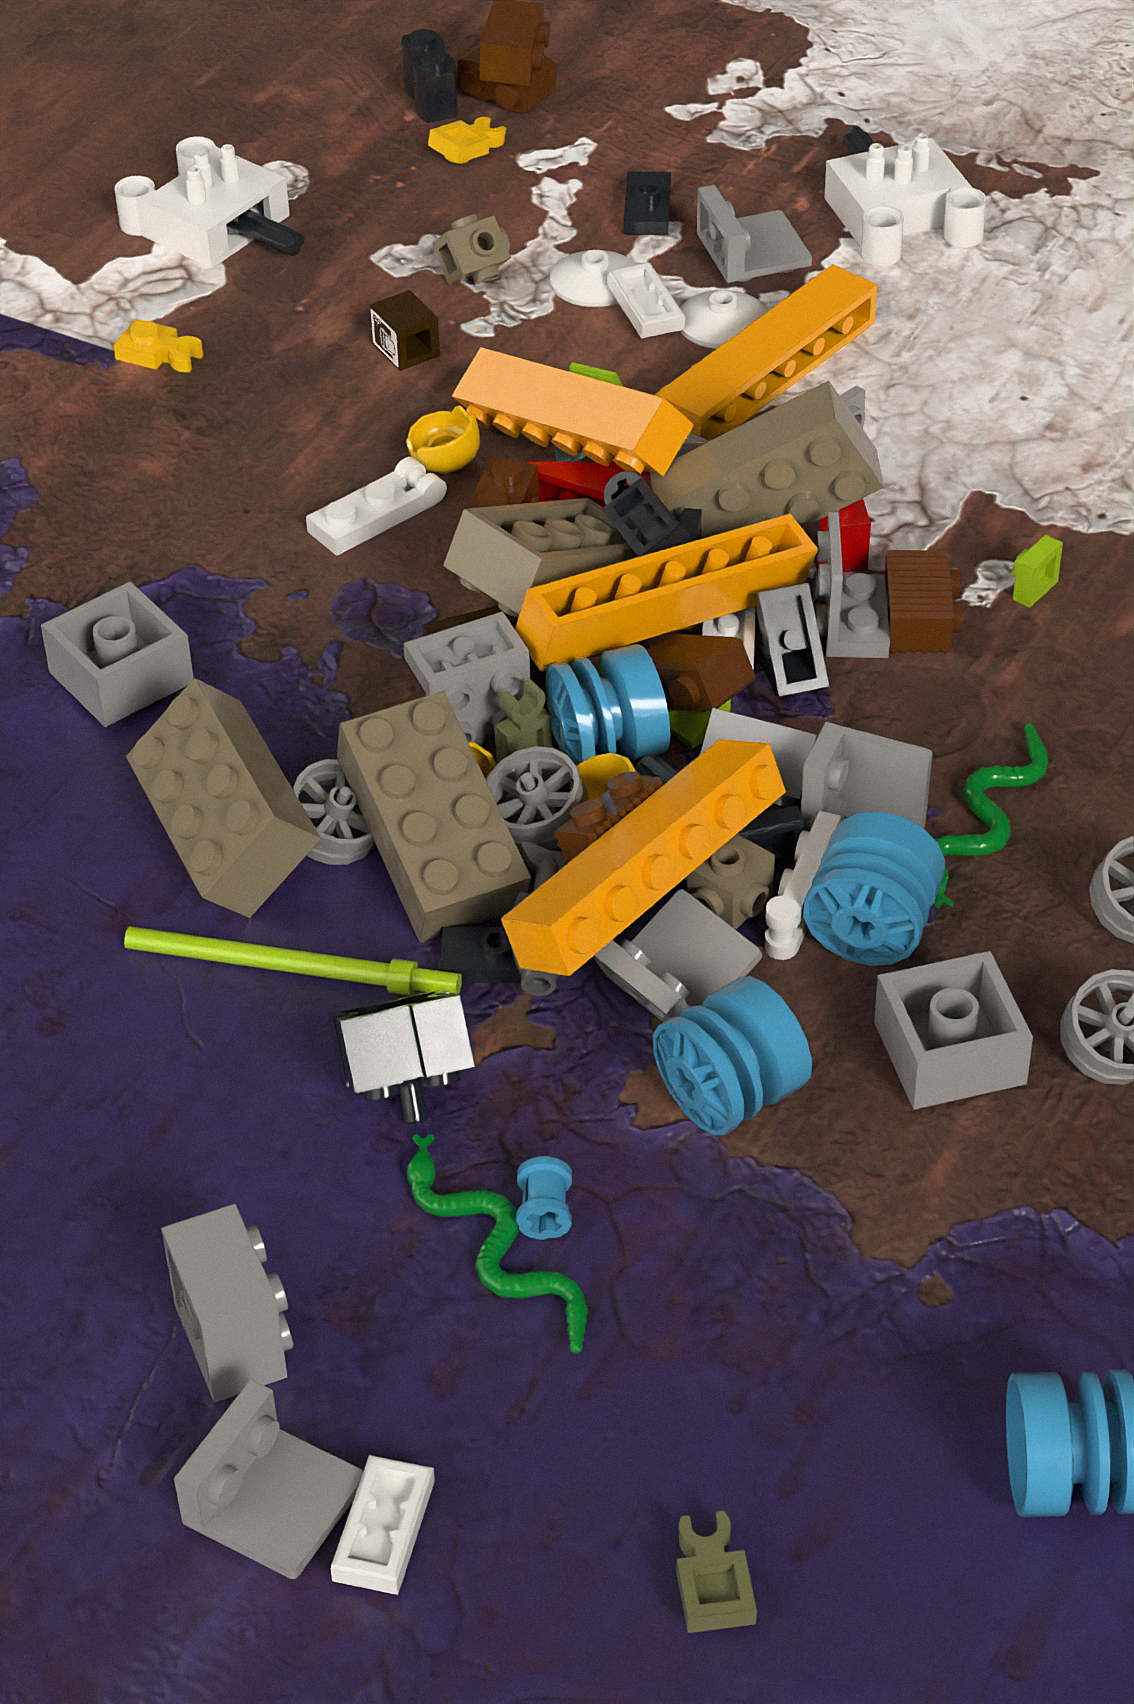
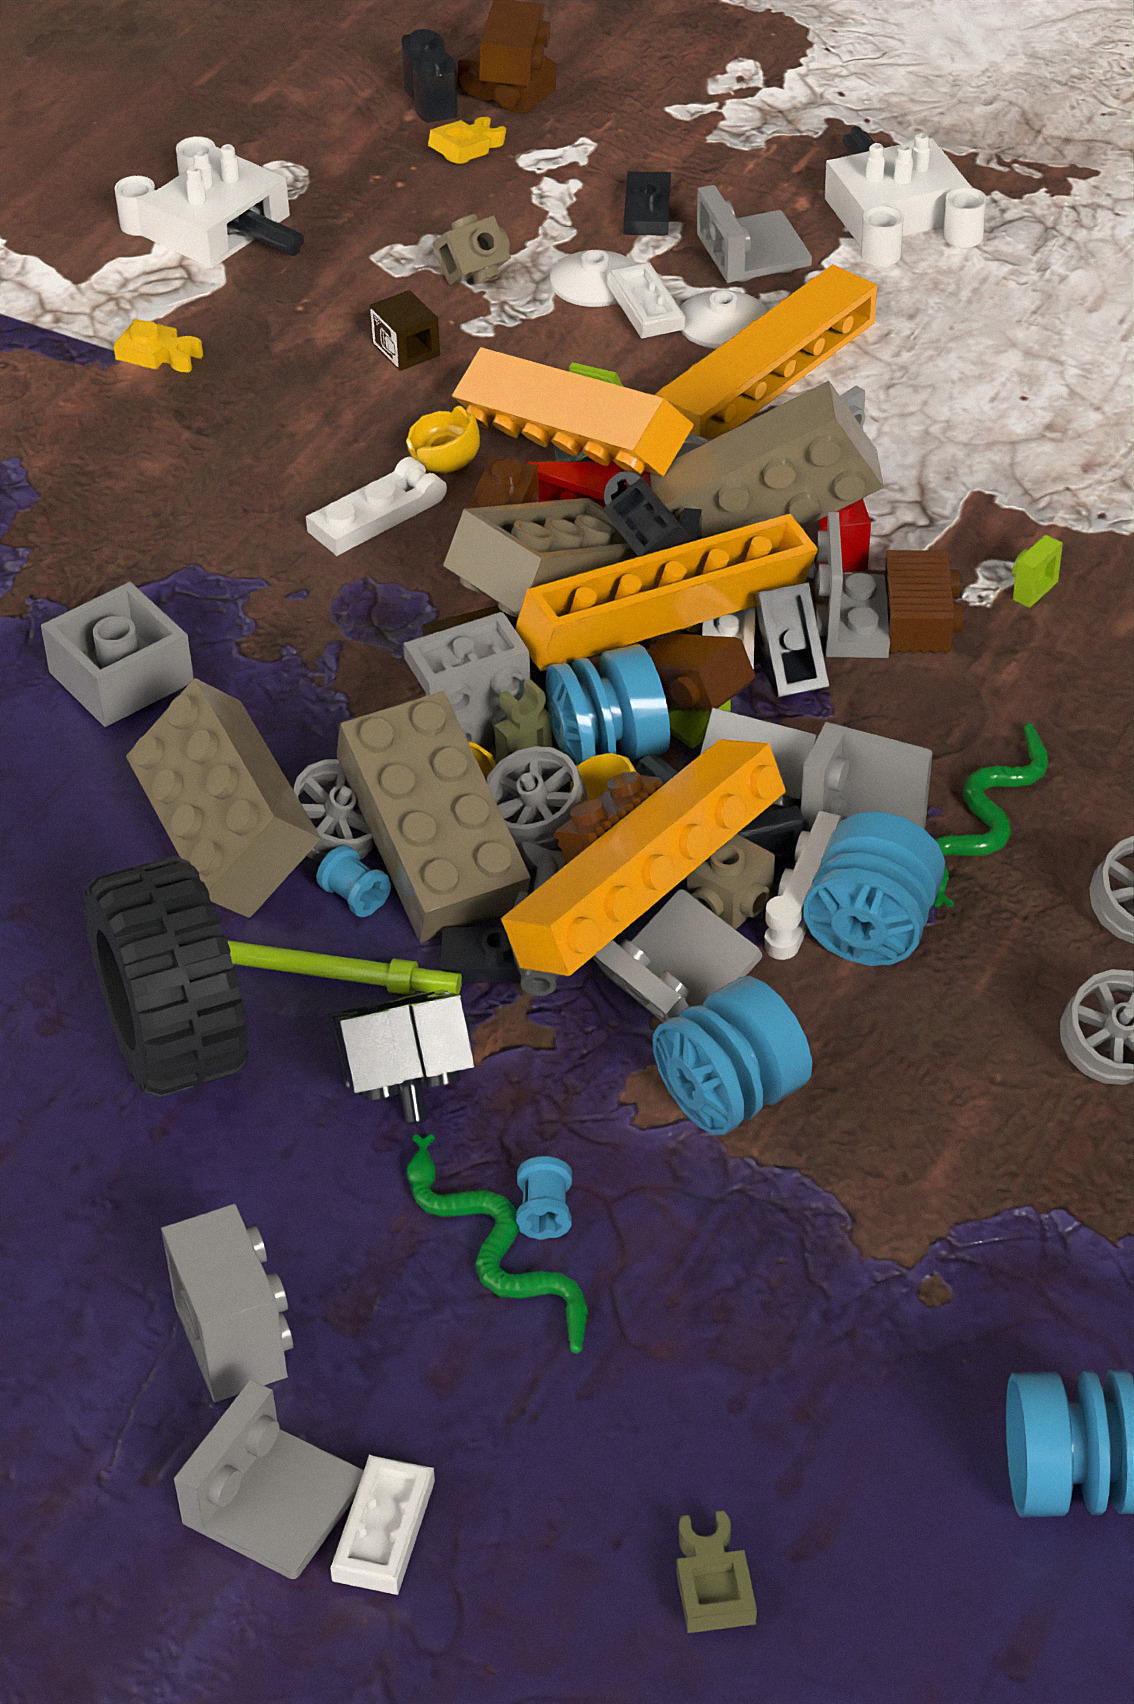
(166, 975): none -> black tyre
(354, 881): none -> dark azure bush
(952, 1030): light grey brick -> none

